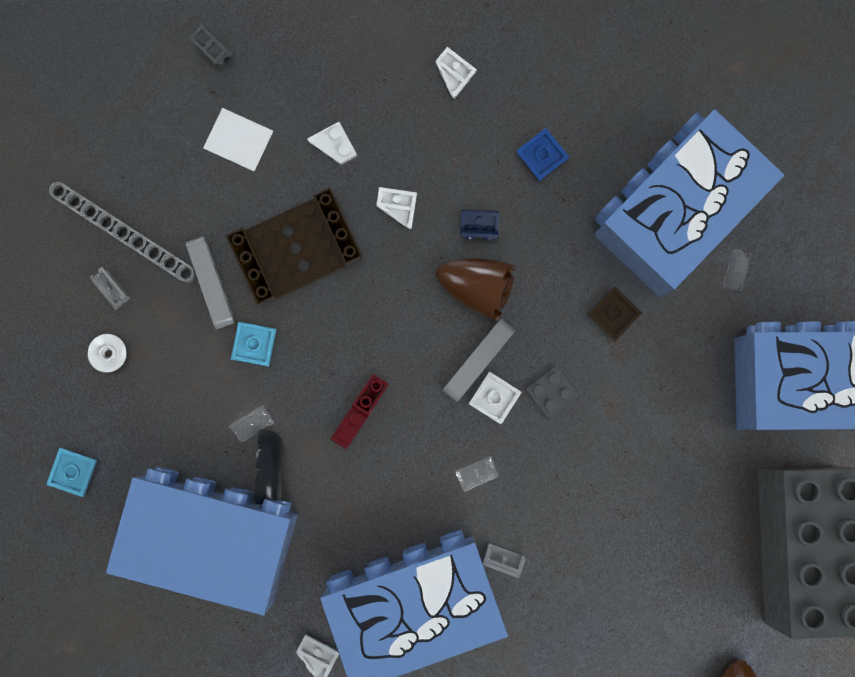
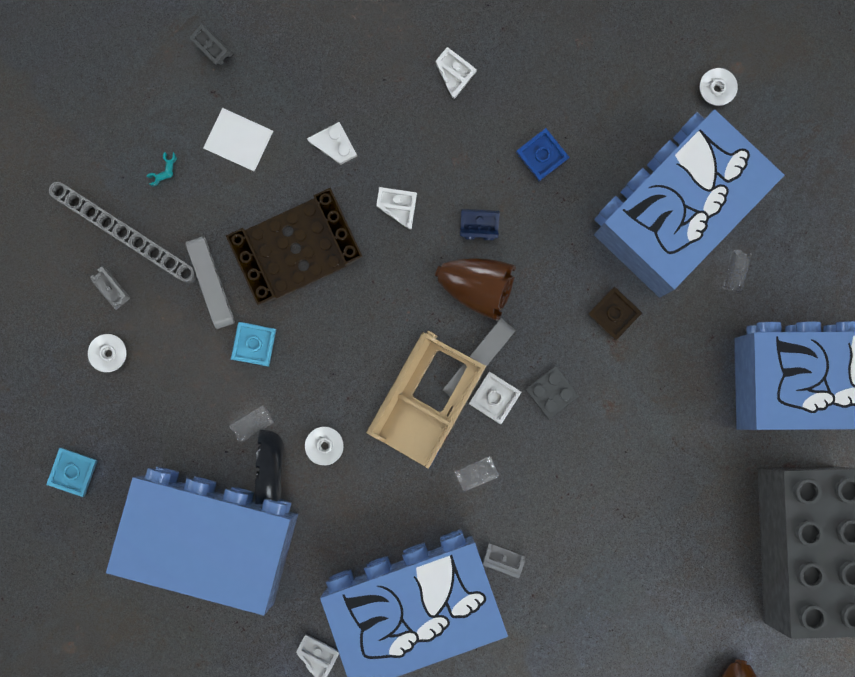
(168, 173): none -> teal arm
(315, 451): none -> white dish
(359, 412): dark red slope -> none
(411, 424): none -> tan piece
(724, 80): none -> white dish

